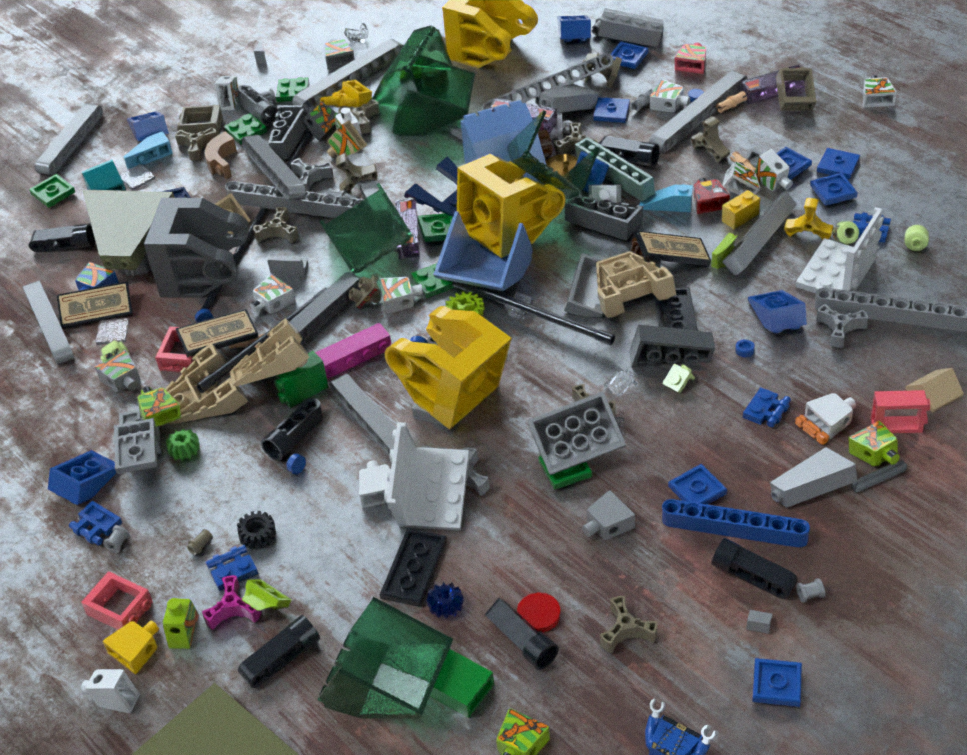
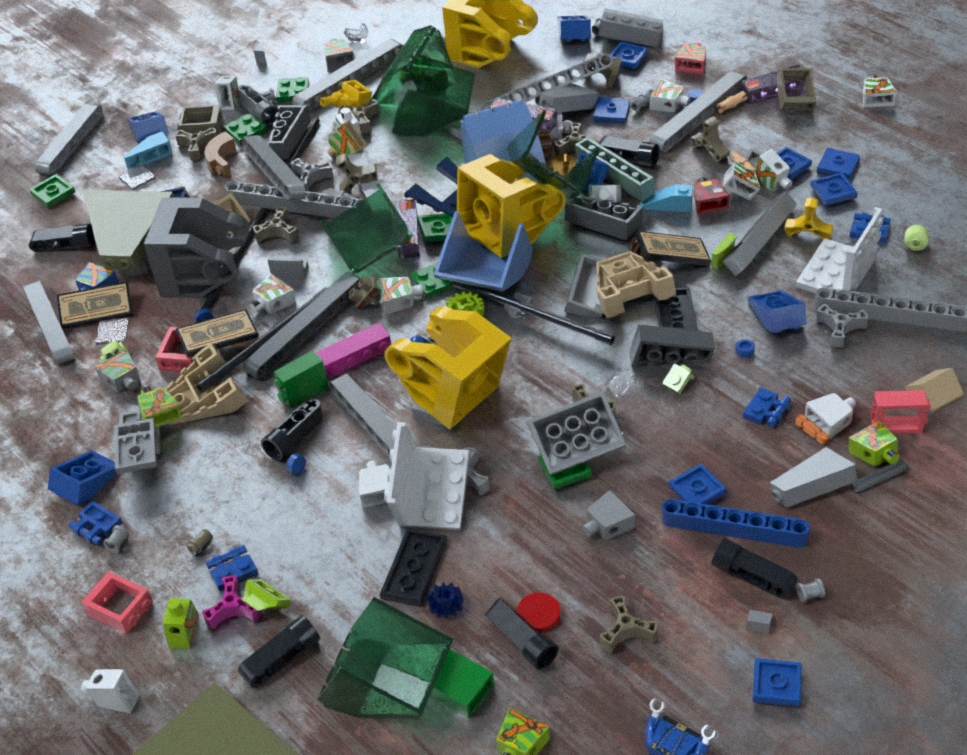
(103, 177): teal slope -> none
(132, 645): yellow torso -> none
(182, 444): bright green gear -> none
(252, 521): black tyre -> none
(273, 357): tan wedge -> none
(318, 118): torso -> none
(740, 209): yellow brick -> none
(845, 232): yellowish green head -> none

